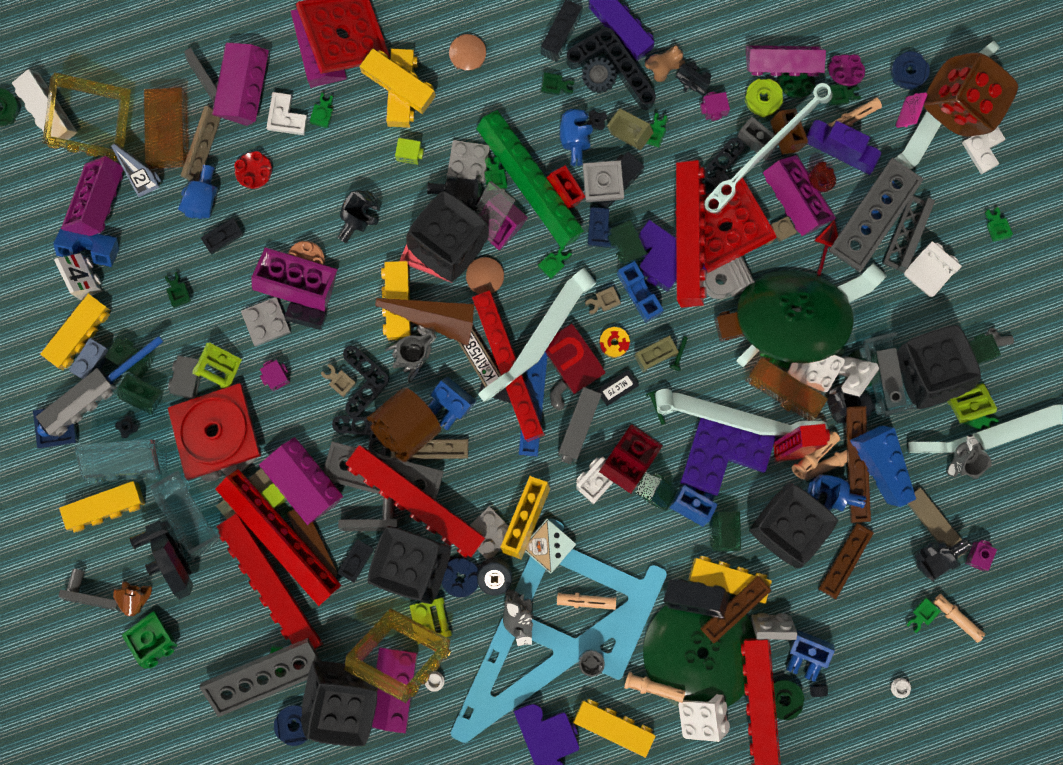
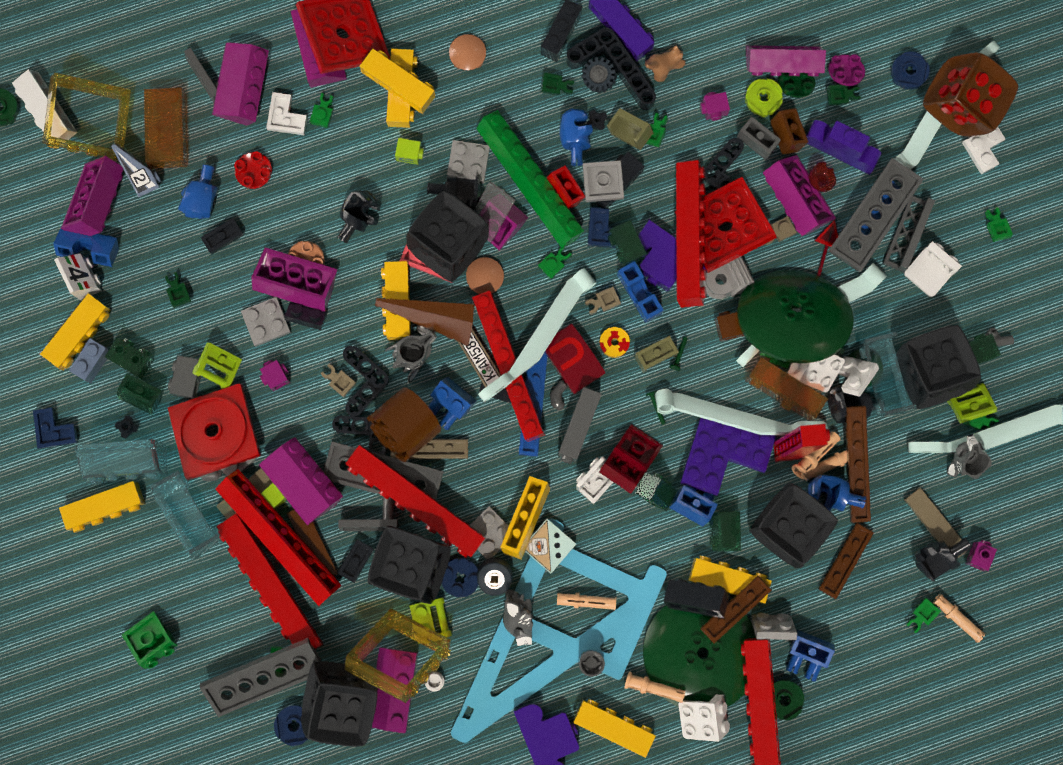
(73, 595): dark grey piece -> none
(85, 396): piece -> none
(131, 598): dark orange brick -> none
(167, 555): black brick -> none
(200, 145): dark tan tile -> none
(494, 174): green plate -> none
(617, 388): tile -> none
(692, 79): black hips -> none
(724, 199): light aqua piece -> none
(818, 690): black axle -> none
(854, 116): light nougat pin -> none
(886, 464): blue wedge -> none
(891, 378): dark grey piece -> none
(900, 688): white plate -> none
(911, 110): dark pink piece -> none

